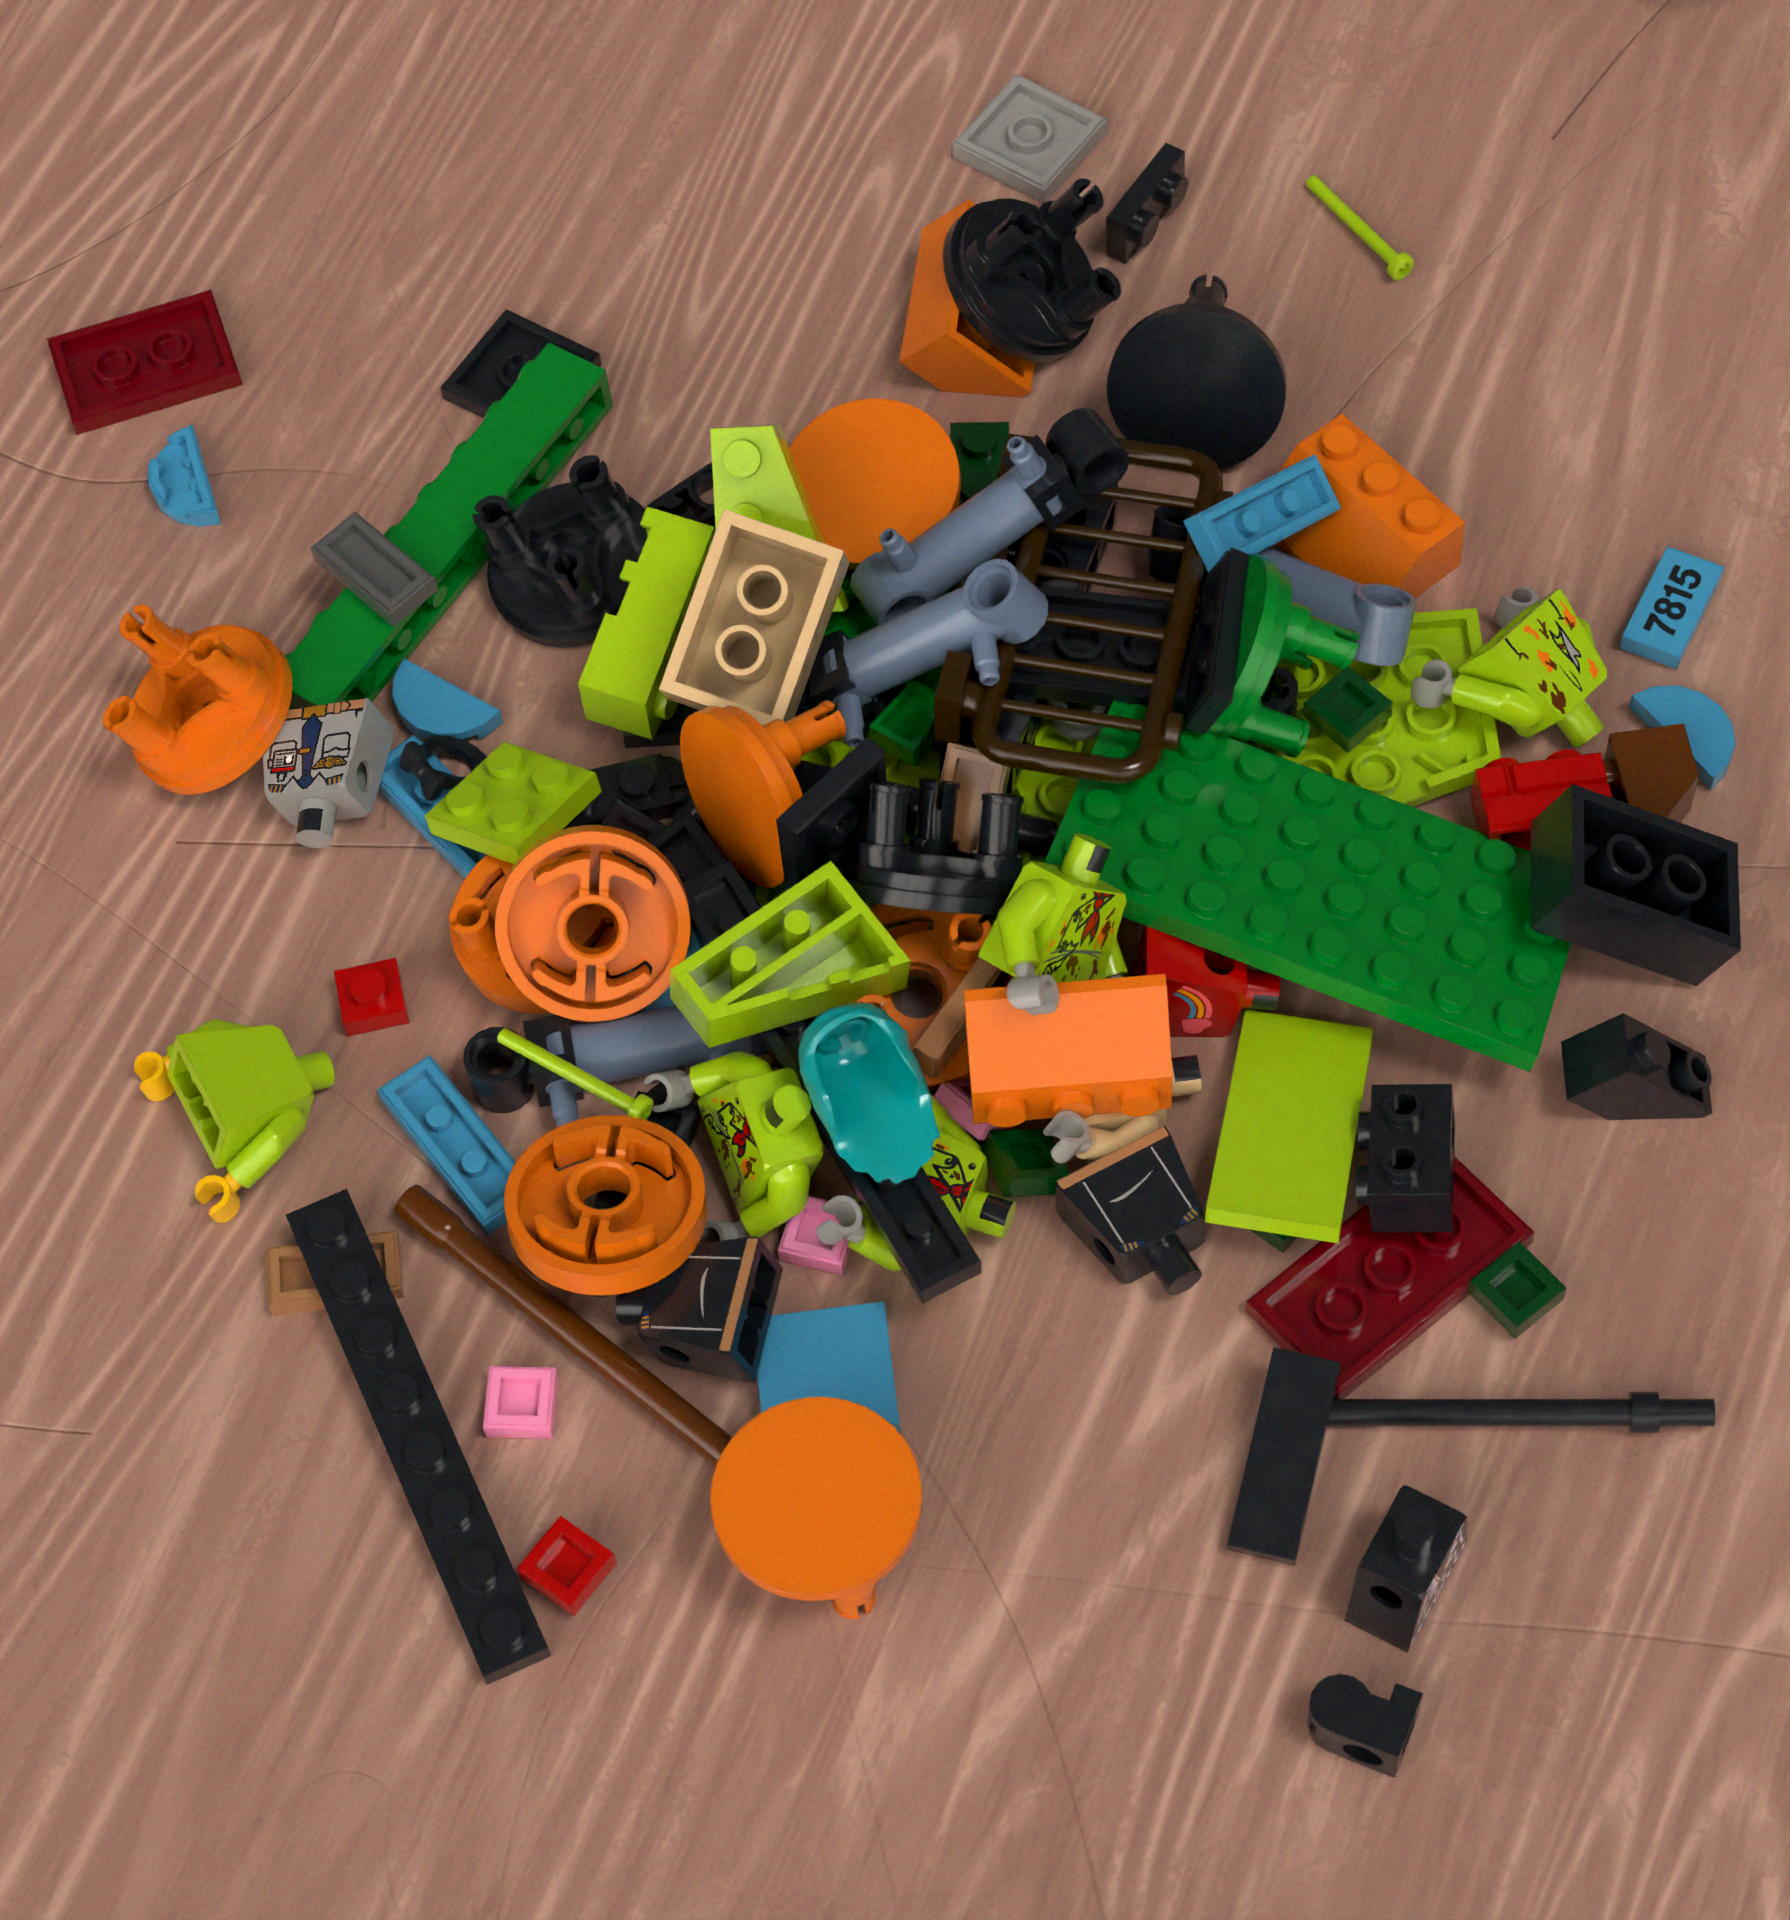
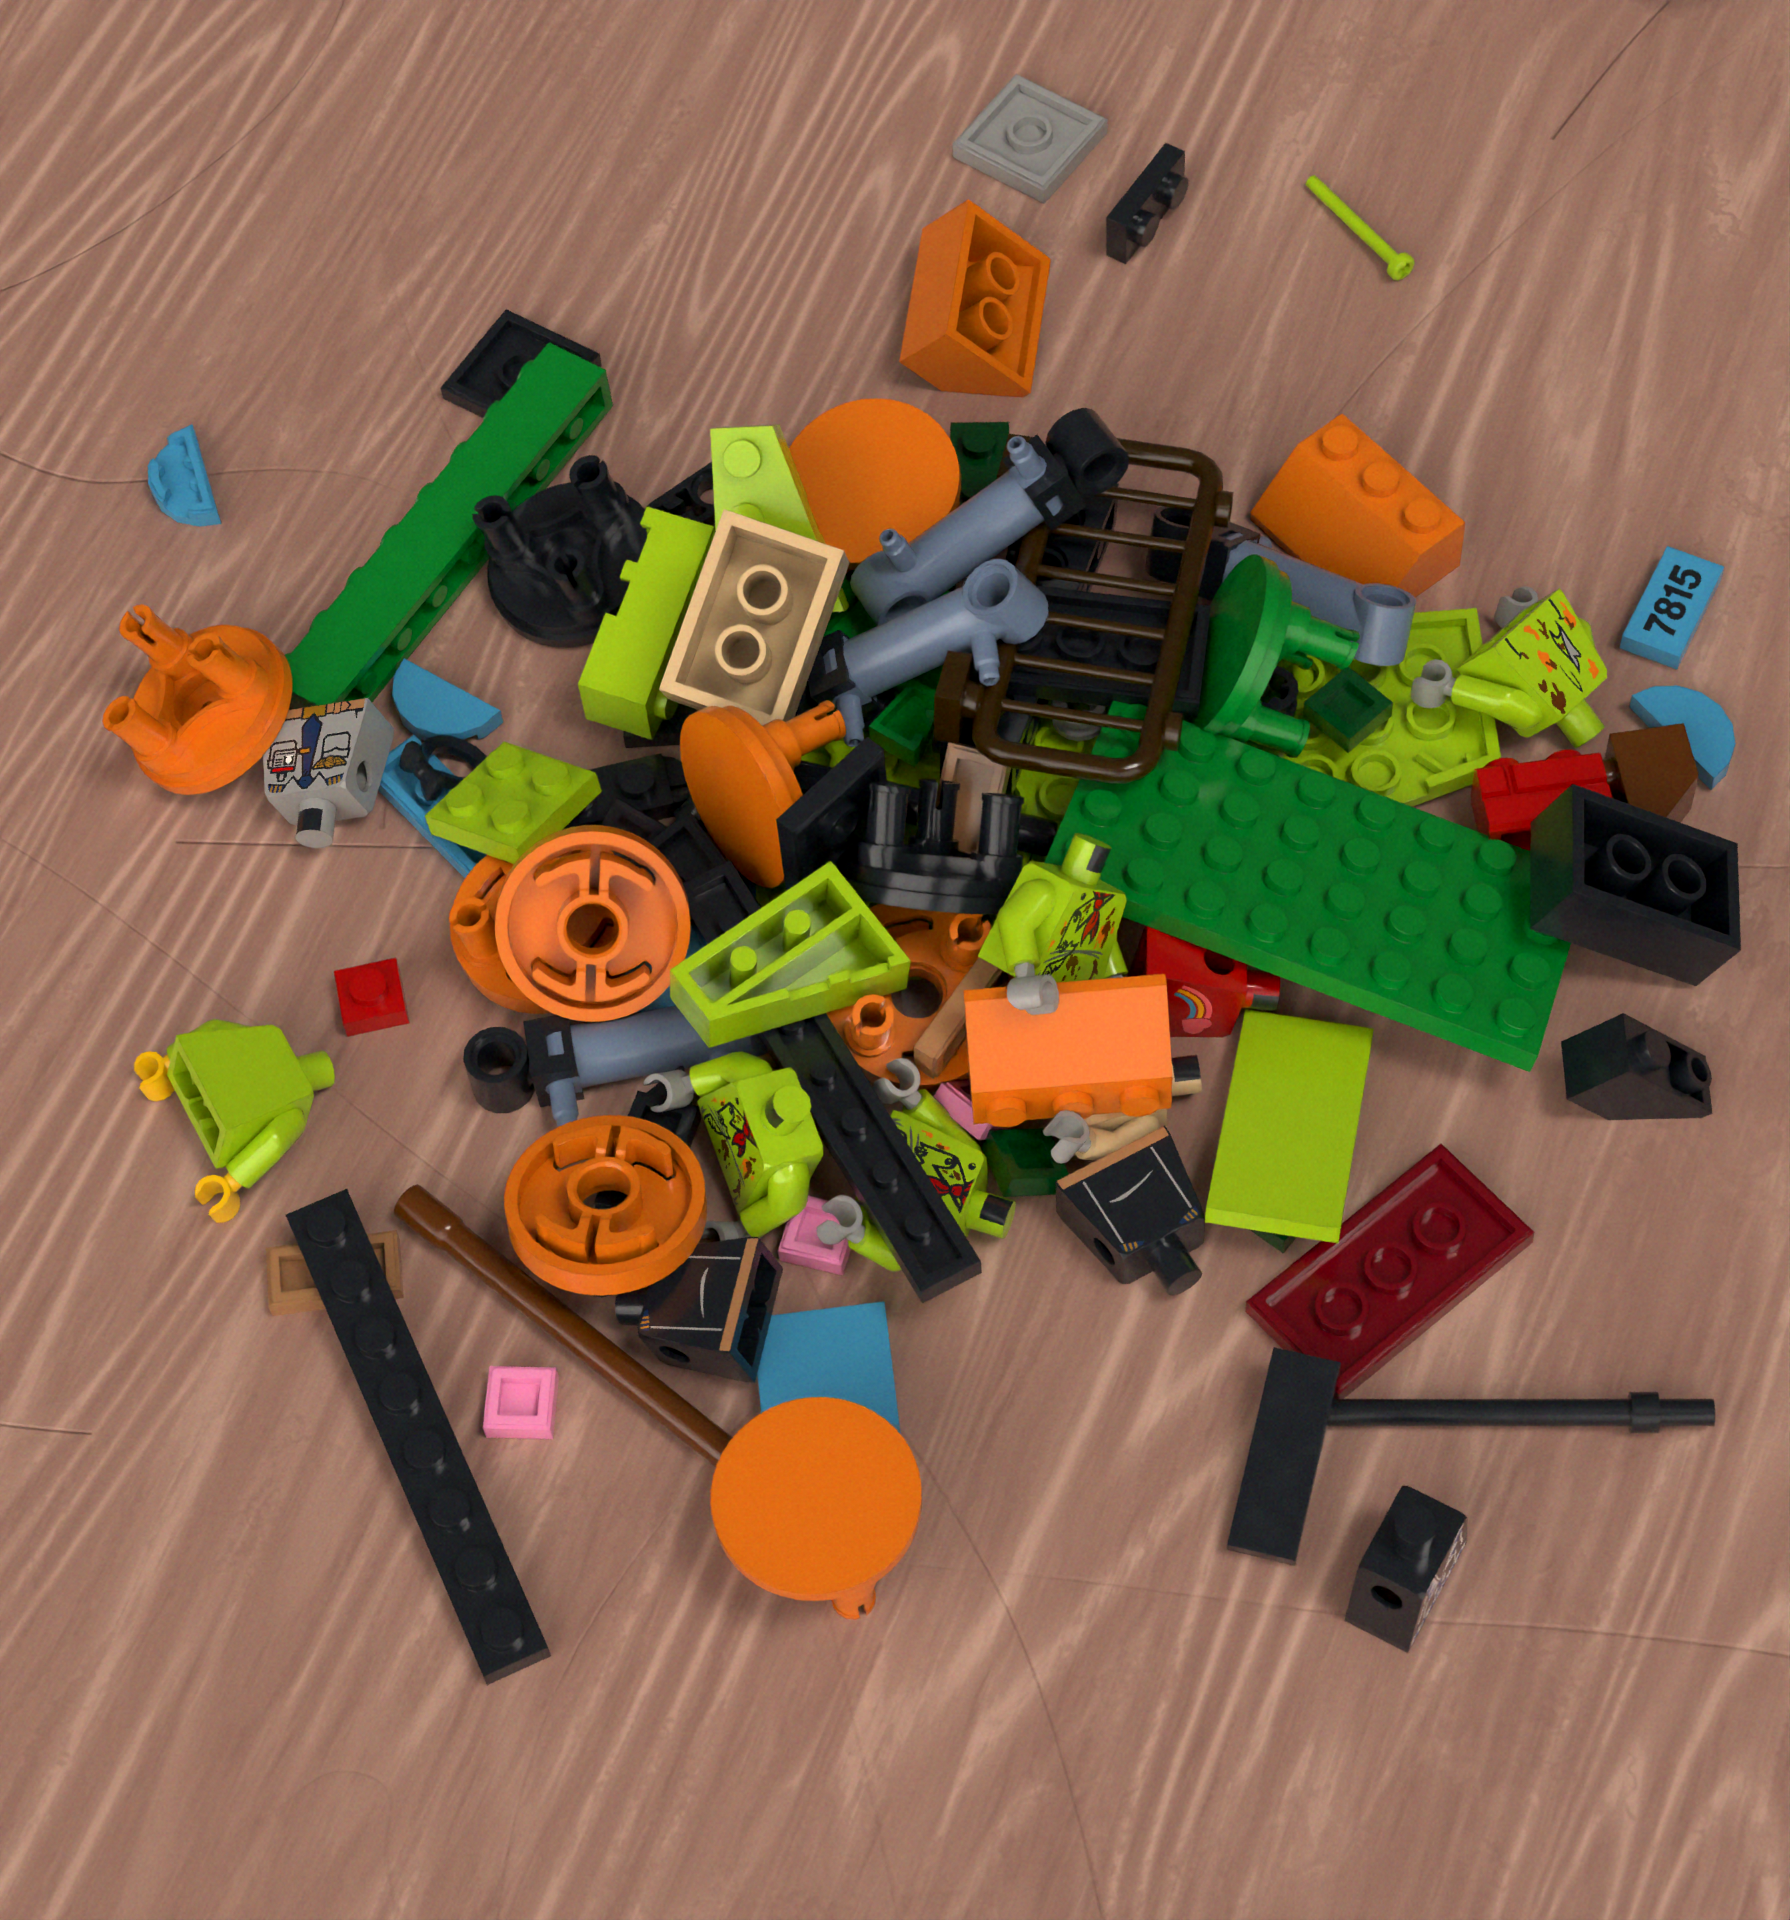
(144, 362): dark red tile -> none
(374, 569): dark grey tile -> none
(451, 1139): dark azure tile -> none
(567, 1565): red plate -> none
(636, 1108): lime piece -> none
(869, 1091): teal hair -> none
(1026, 275): black piece -> none
(1198, 379): black piece -> none
(1216, 642): black tile -> none
(1264, 512): dark azure tile -> none
(1362, 1725): black leg -> none
(1409, 1158): black brick -> none
(1517, 1290): dark green plate -> none

